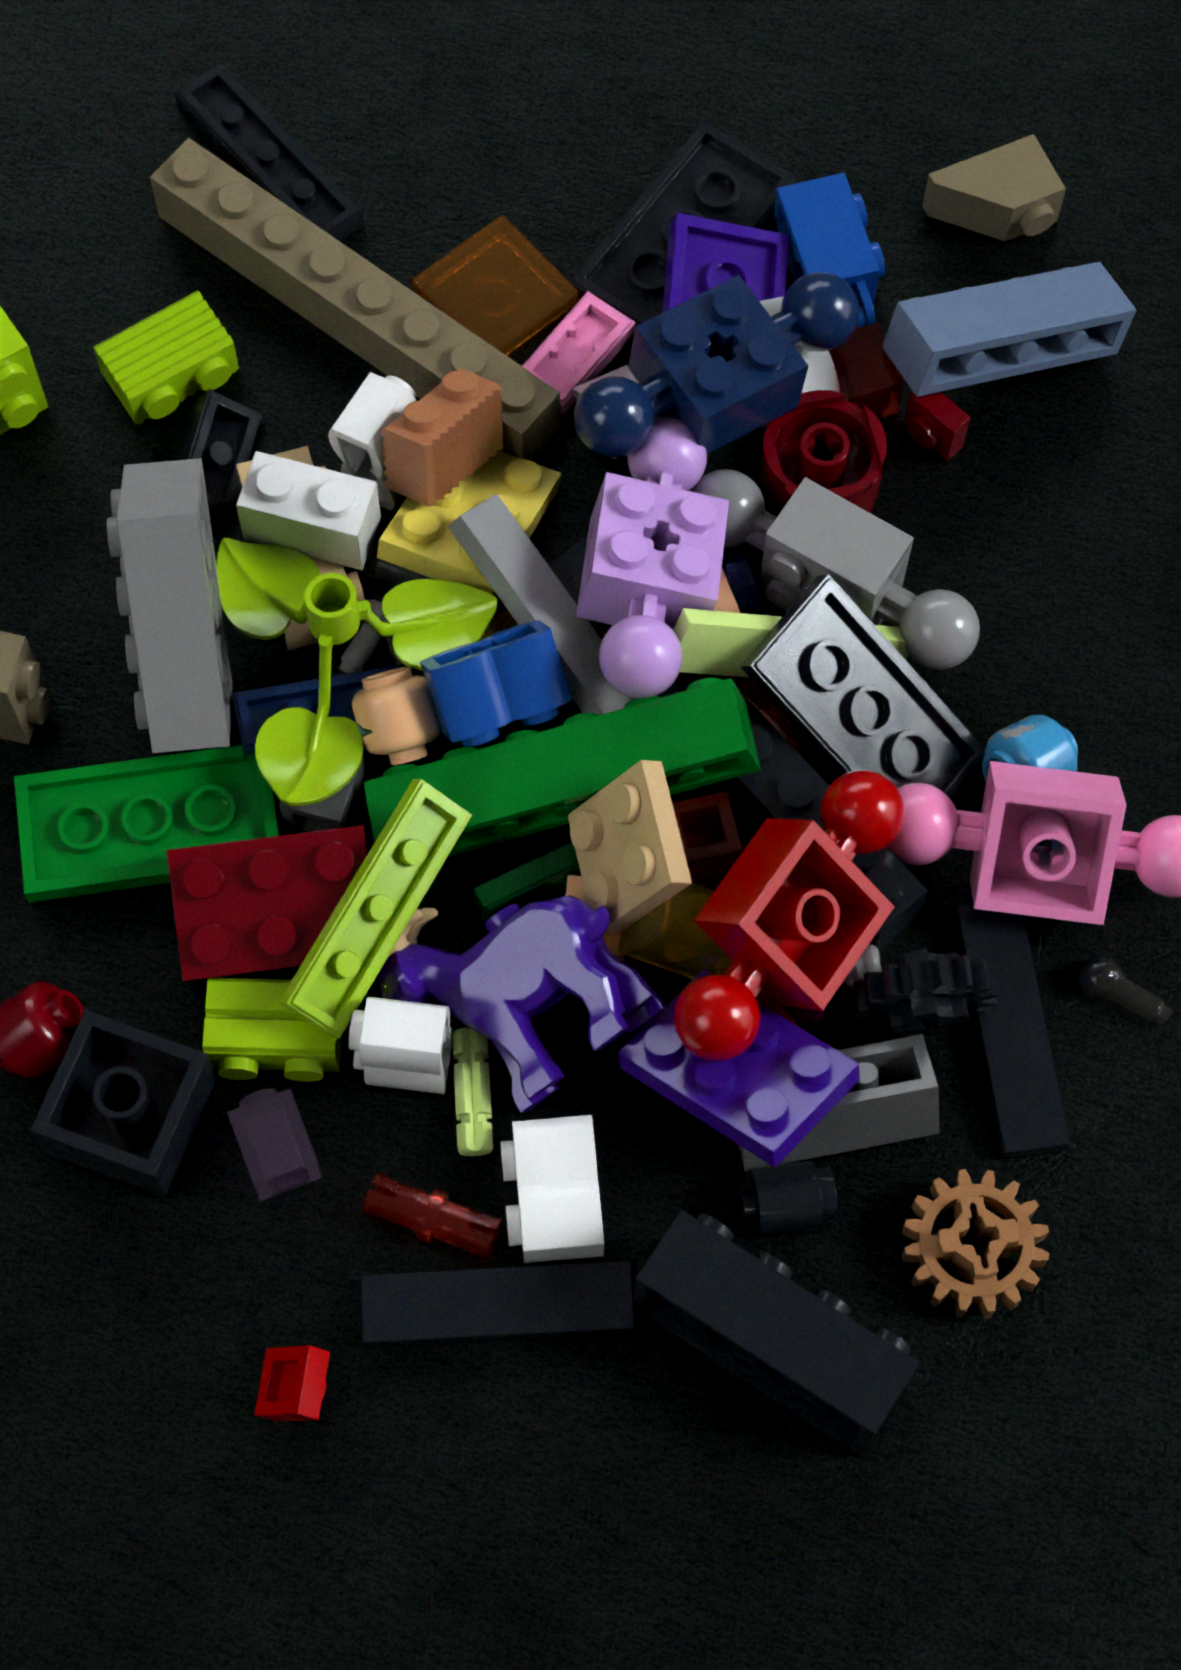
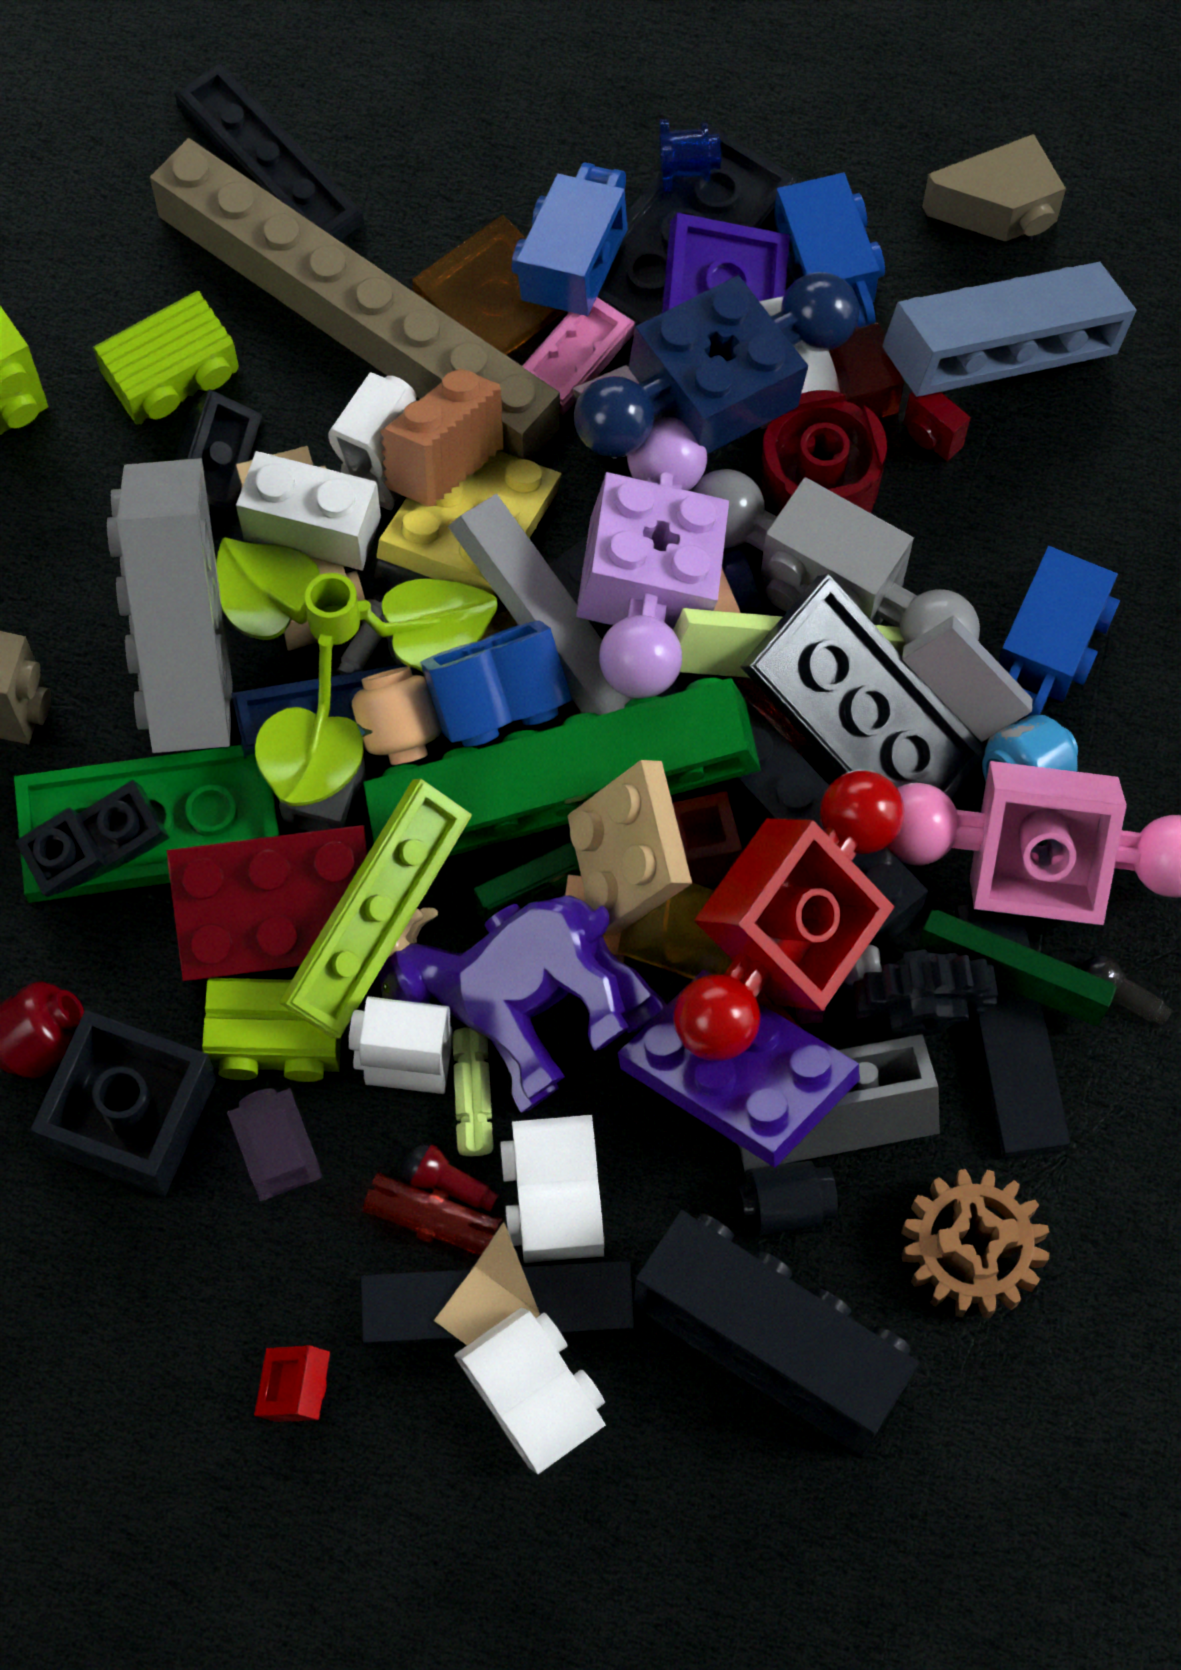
(93, 842): none -> black slope
(428, 1168): none -> dark red piece
(489, 1292): none -> tan sticker
(532, 1389): none -> white brick
(572, 240): none -> brick
(687, 153): none -> clear blue brick
(967, 678): none -> light grey tile
(1021, 968): none -> dark green tile
(1056, 624): none -> blue brick

